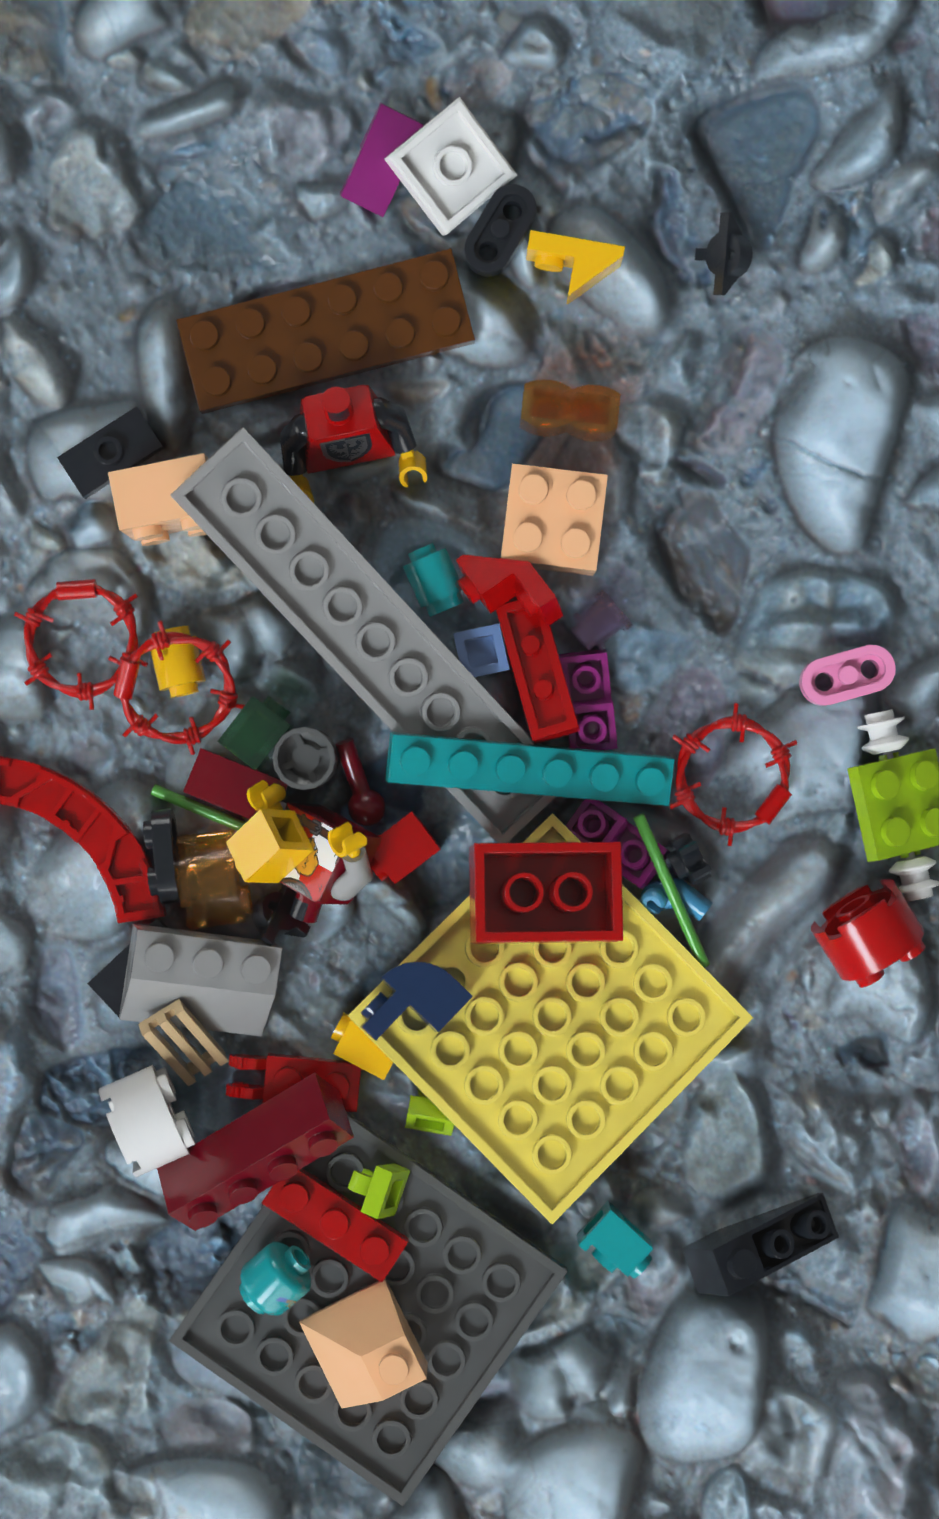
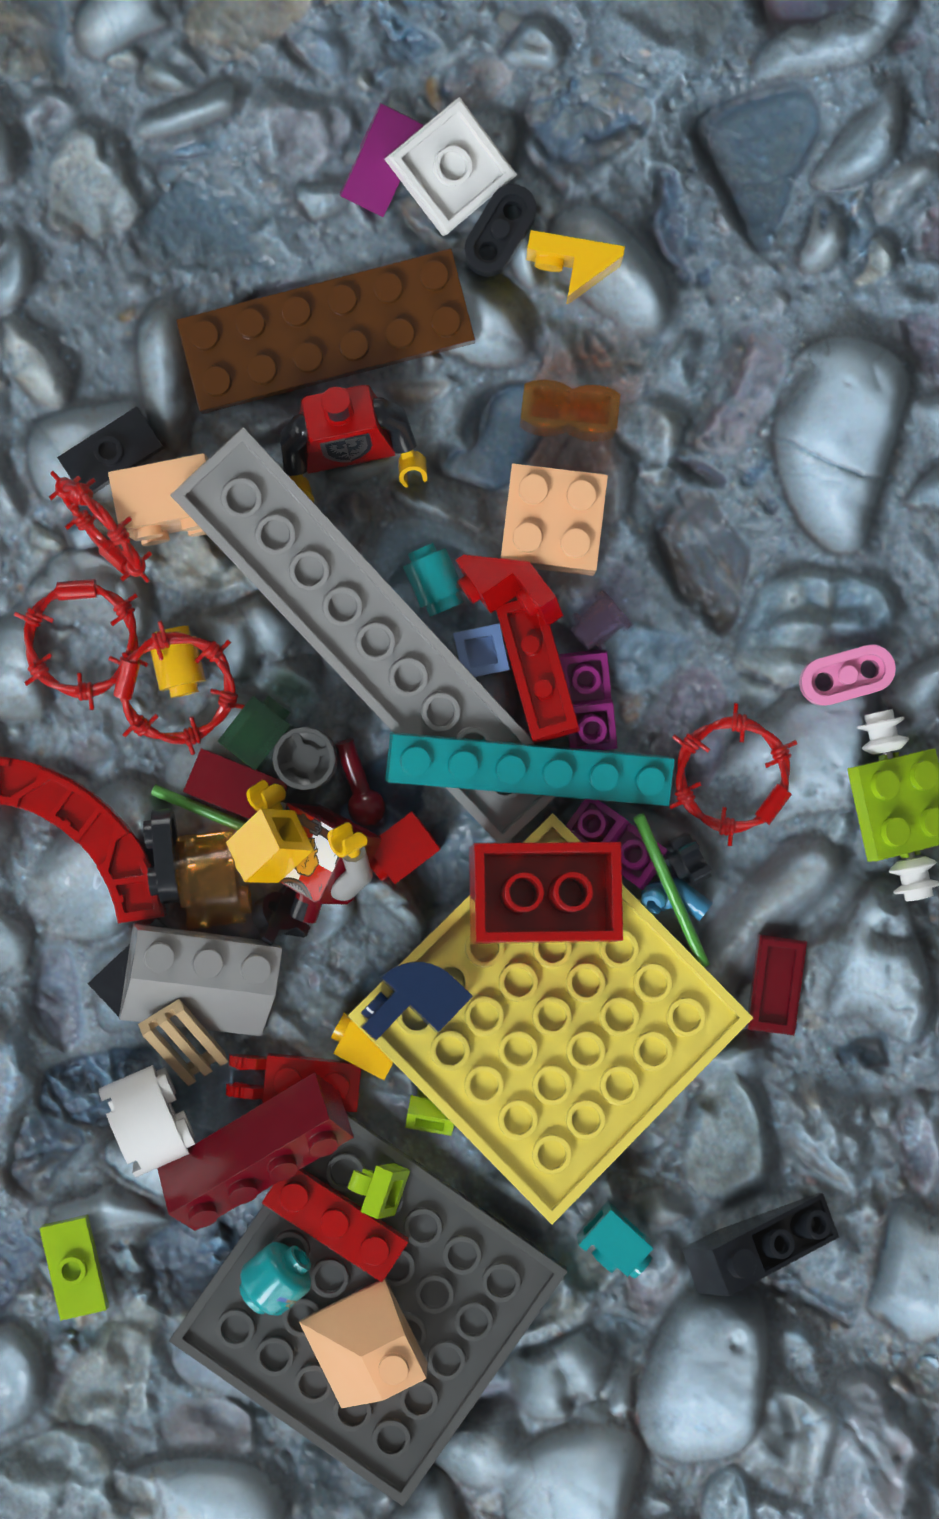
(74, 1267): none -> lime plate
(124, 560): none -> red piece
(719, 250): black piece -> none
(776, 984): none -> dark red tile
(869, 933): red brick -> none

